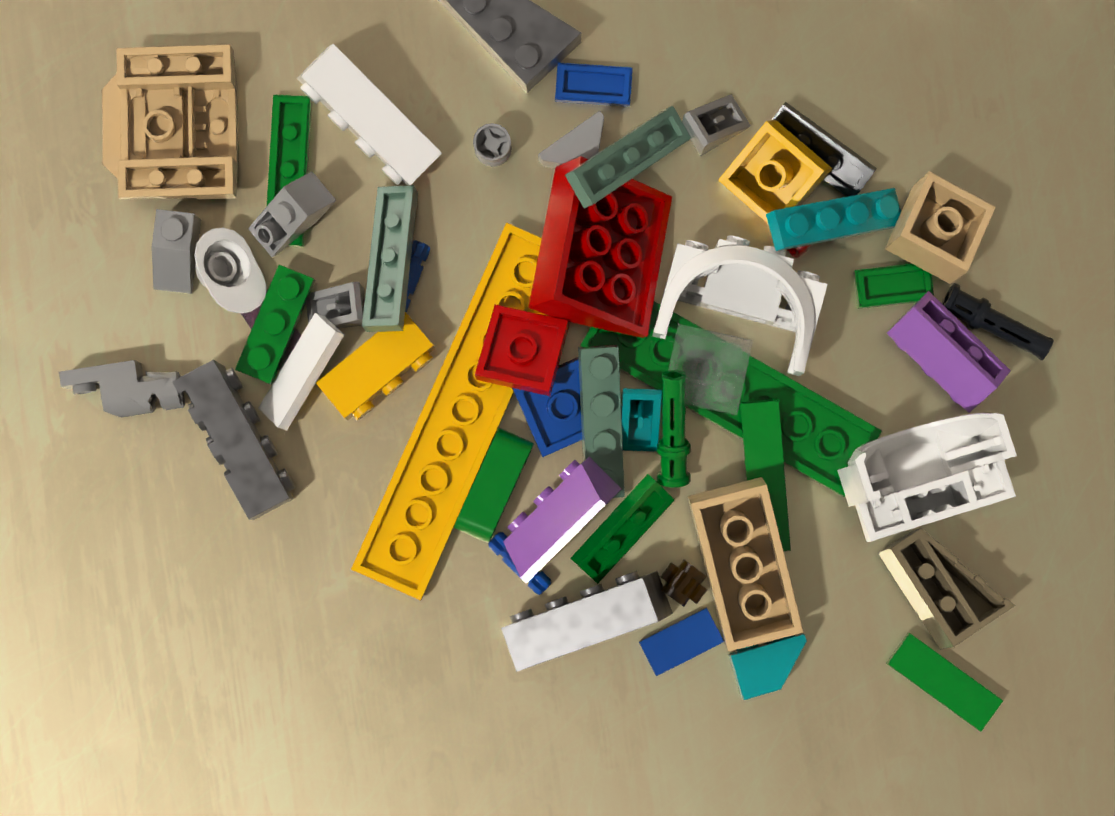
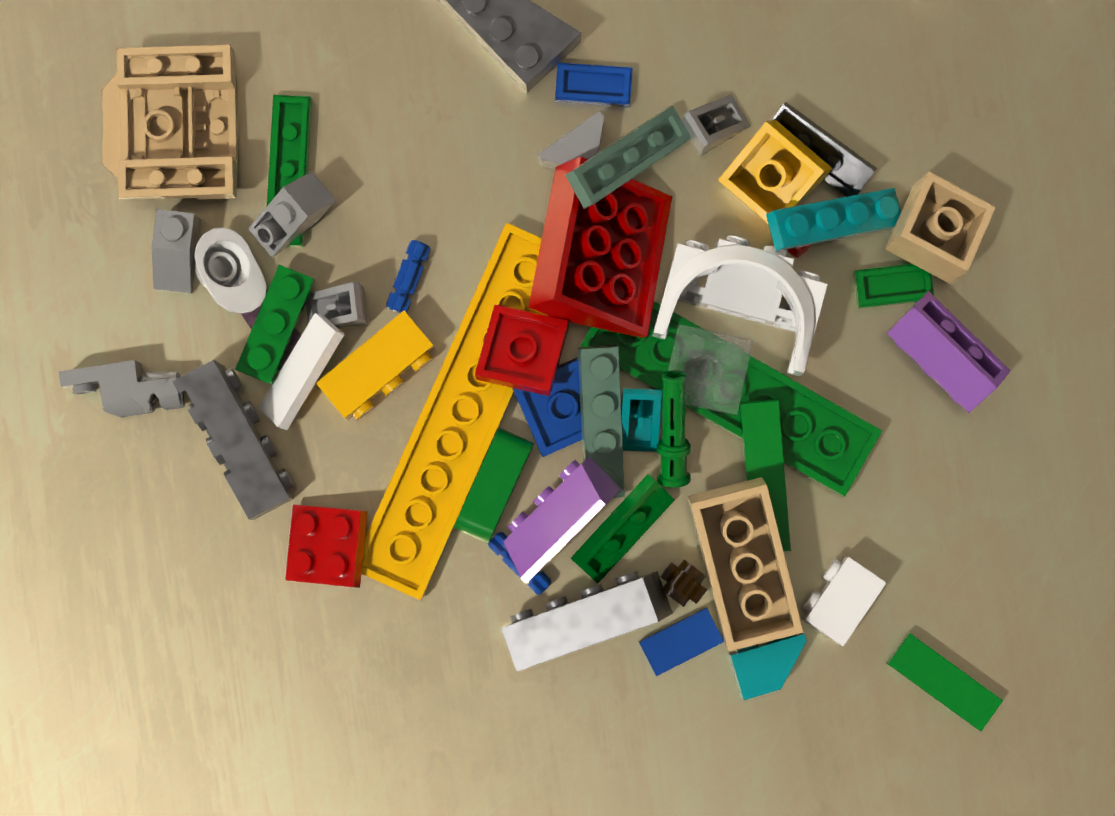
(326, 546): none -> red plate
(369, 115): white wedge -> none
(390, 259): sand green plate -> none
(490, 138): light grey wheel -> none
(842, 600): none -> white brick
(924, 473): white piece -> none
(941, 589): dark tan wedge -> none
(980, 315): black pin -> none

